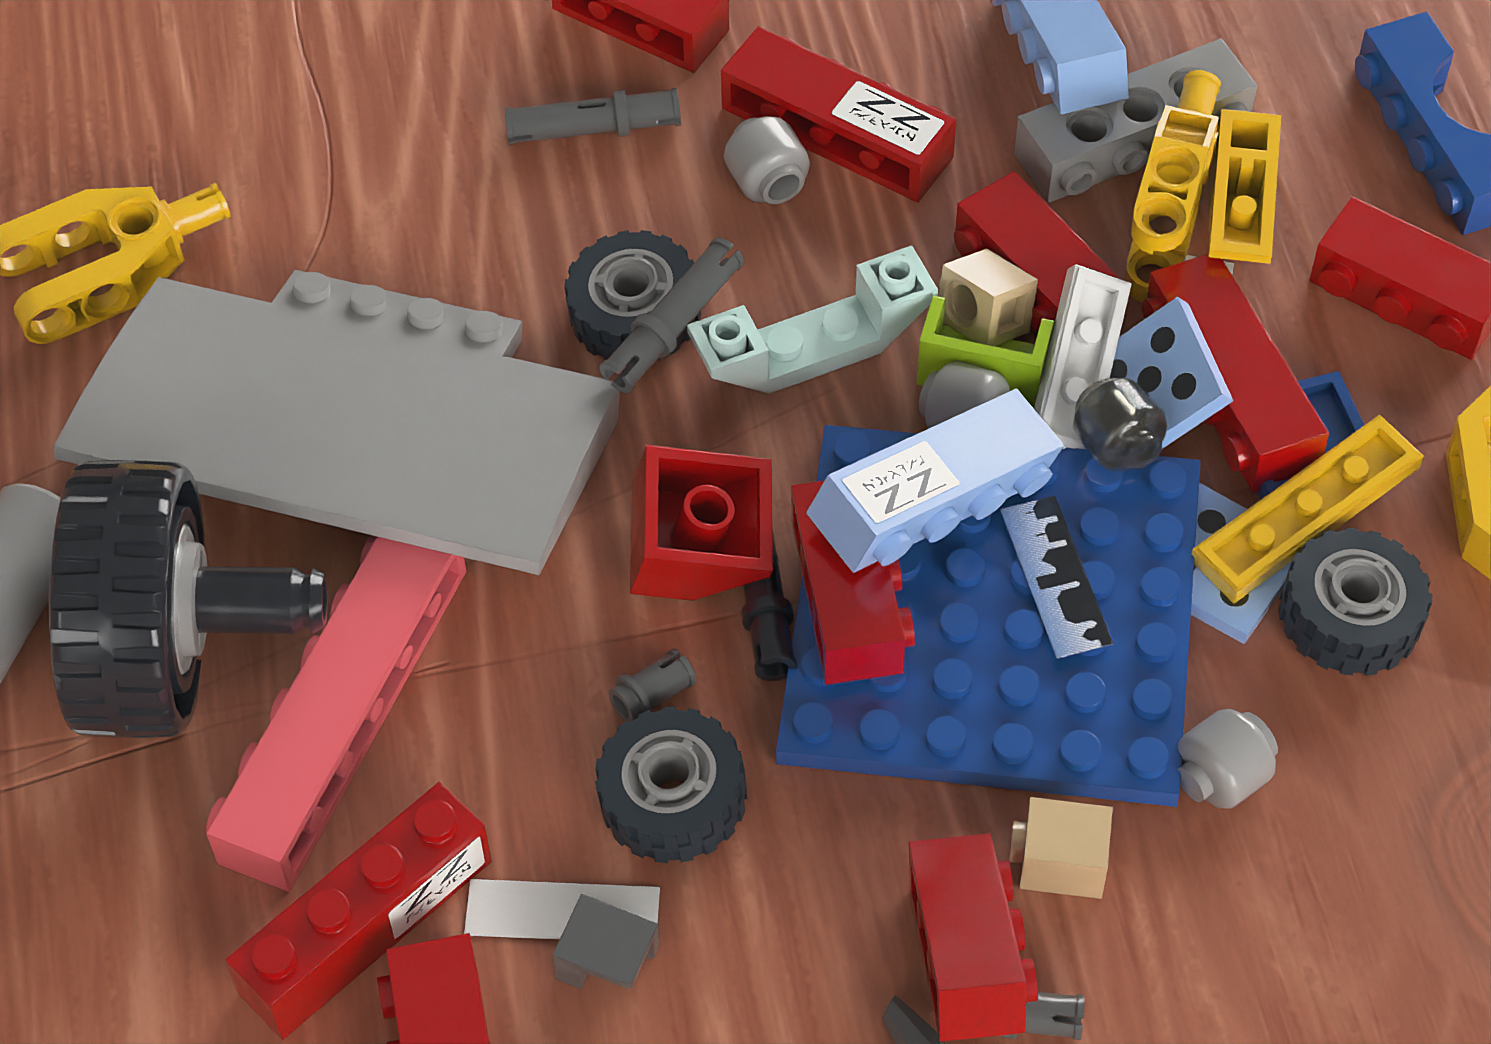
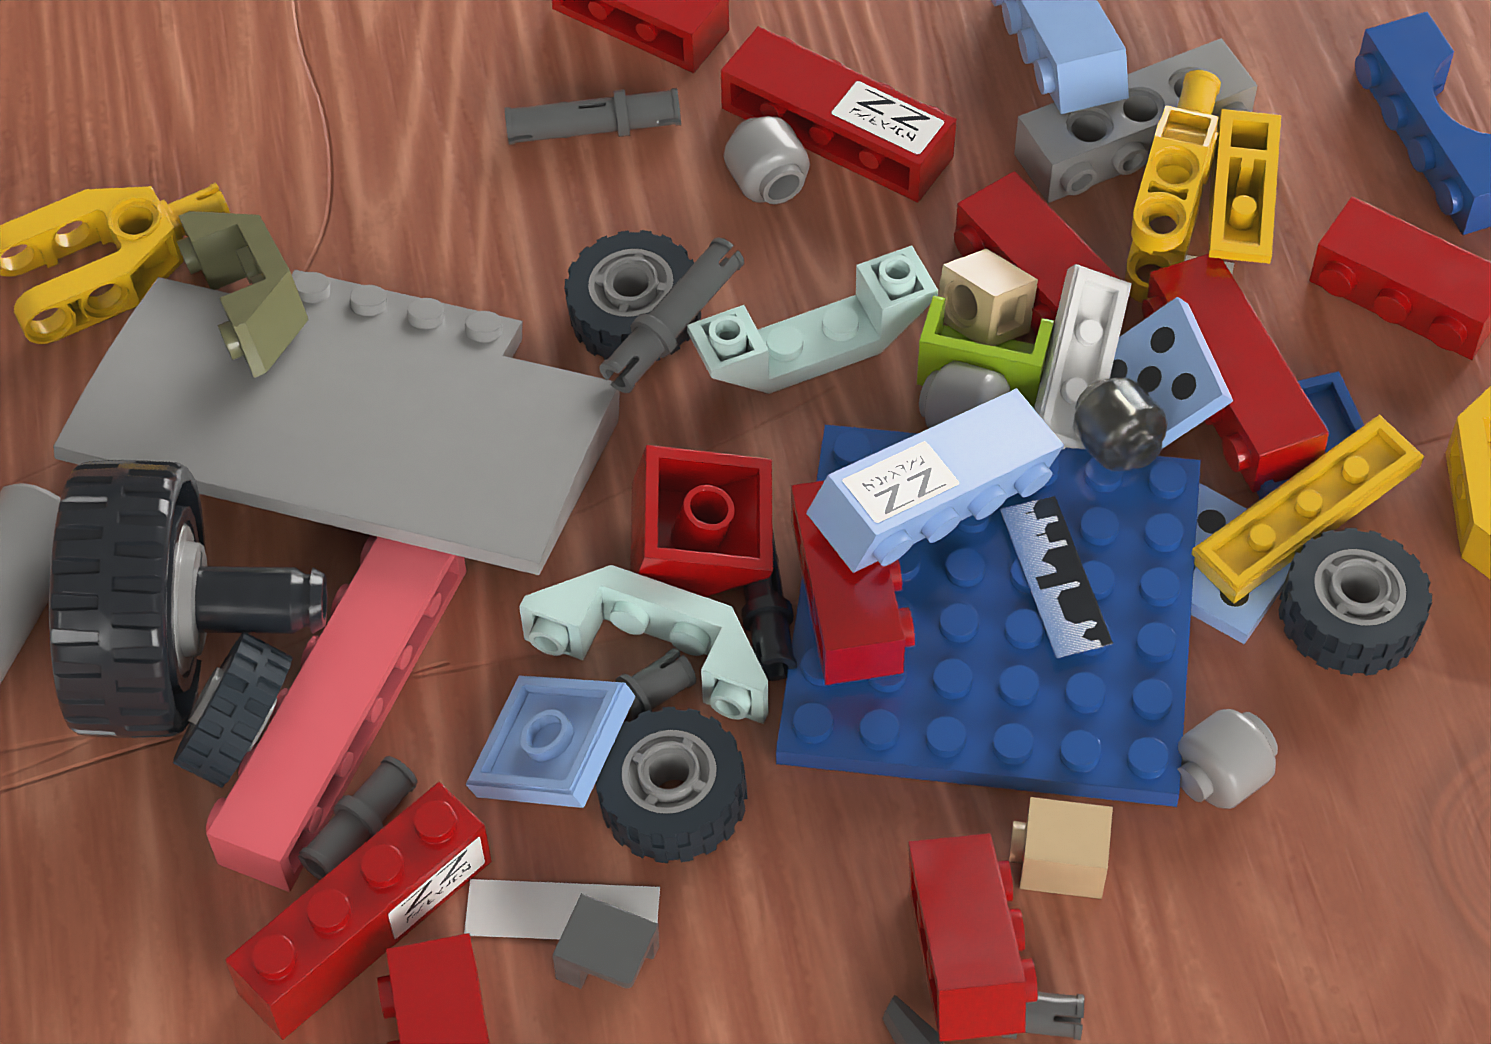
(232, 709): none -> black wheel
(259, 316): none -> olive slope
(358, 817): none -> dark grey pin
(551, 741): none -> light blue tile
(571, 612): none -> light aqua slope

